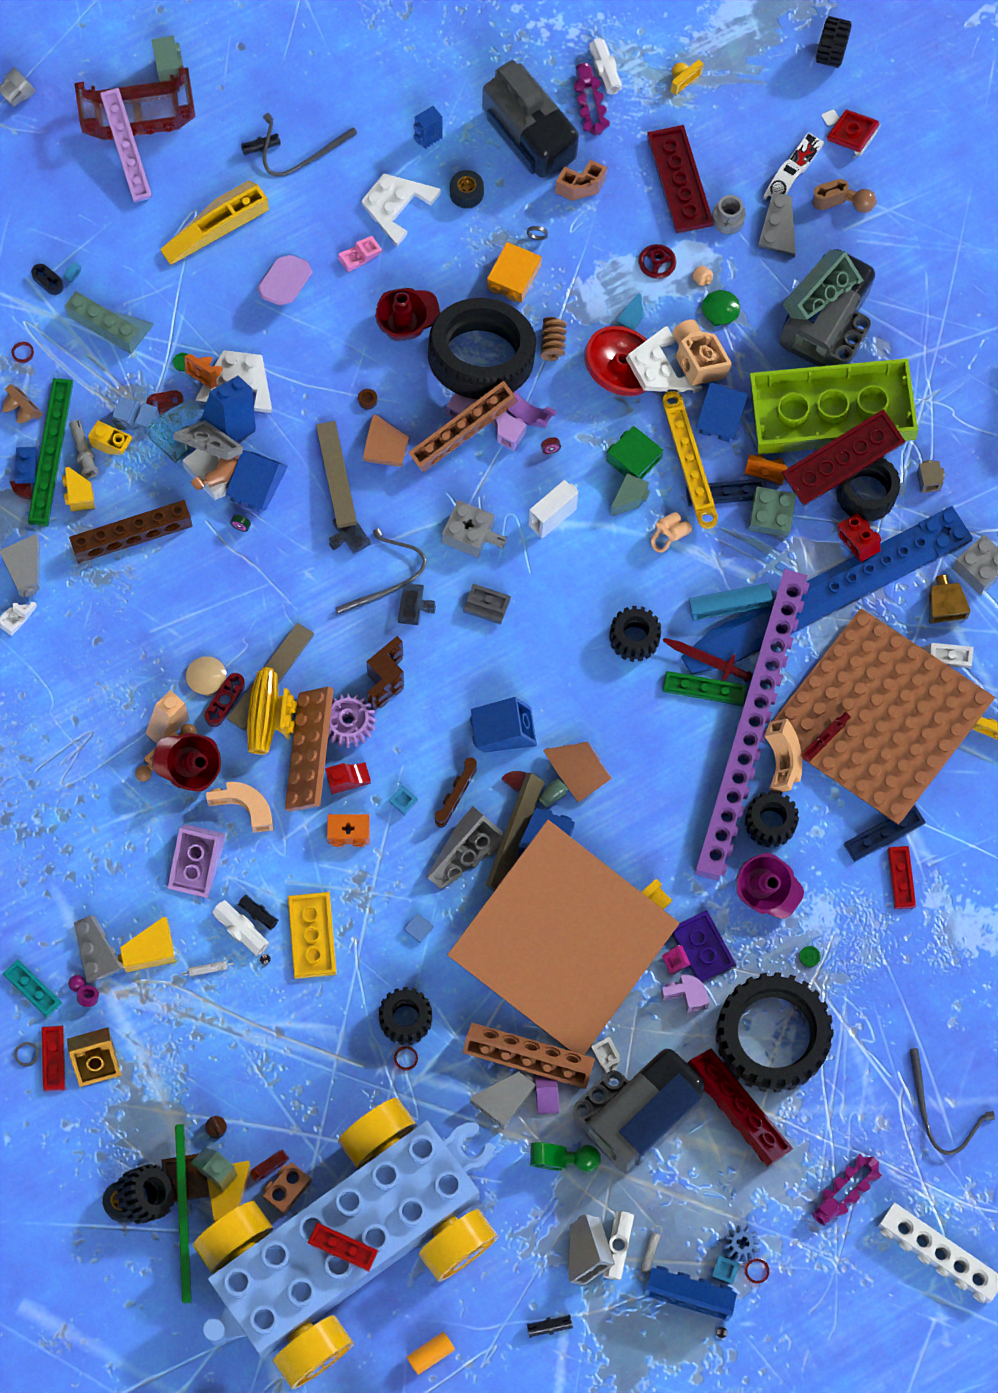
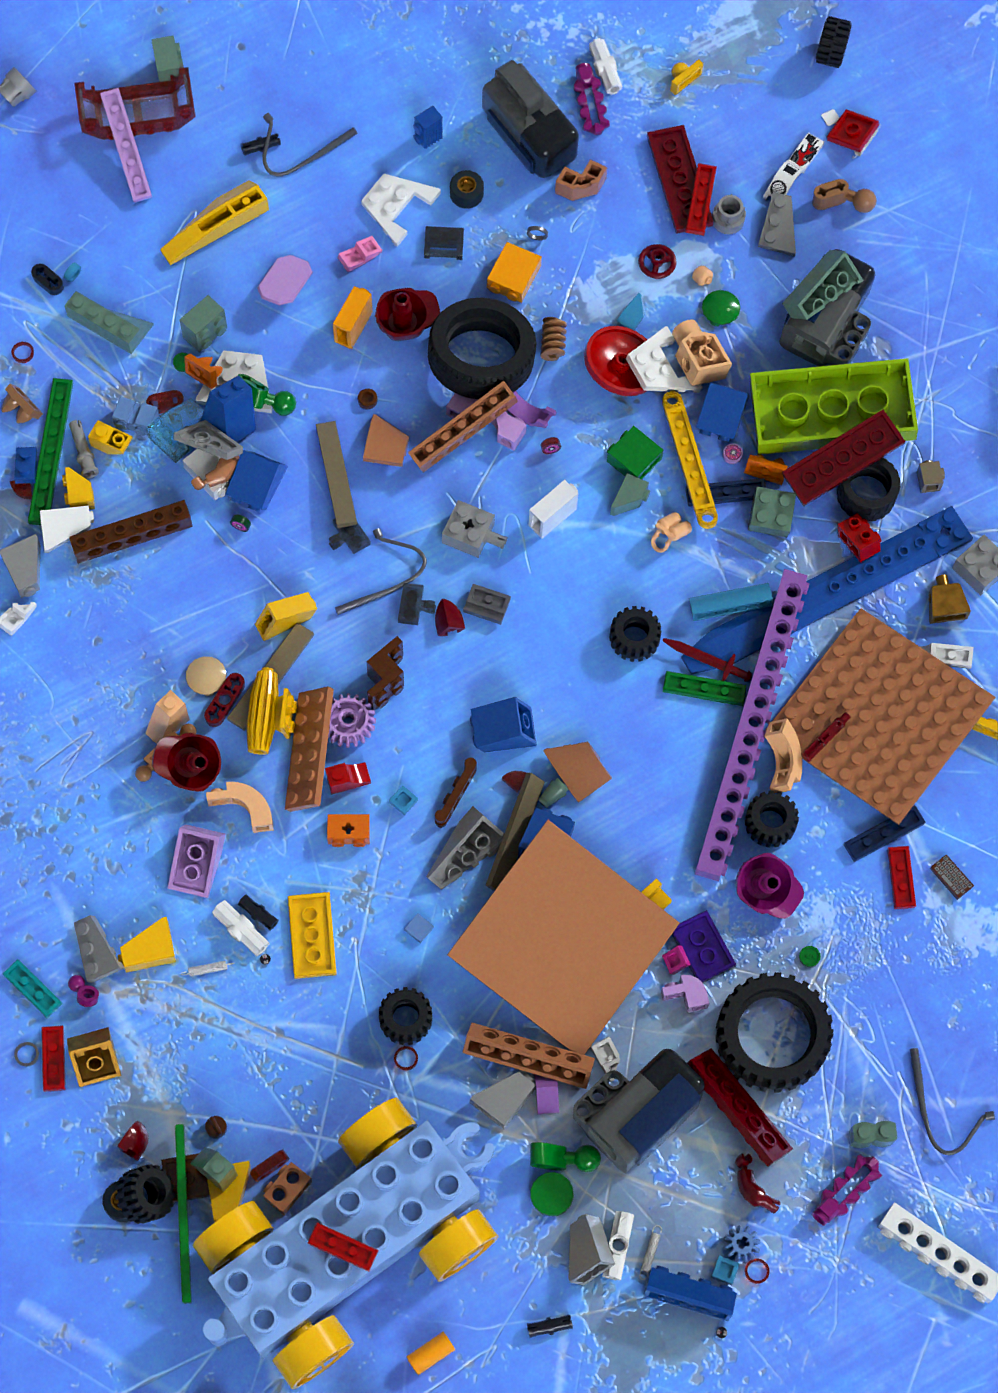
(62, 523): none -> white slope
(134, 1141): none -> dark red brick
(203, 323): none -> sand green brick
(281, 402): none -> green beam
(284, 614): none -> yellow slope
(352, 317): none -> light orange brick
(444, 238): none -> clear smoke plate
(448, 618): none -> dark red brick
(551, 1194): none -> green tile
(701, 199): none -> red tile
(732, 453): none -> tile
(749, 1189): none -> dark red arm
(867, 1134): none -> sand green brick
(951, 877): none -> tile

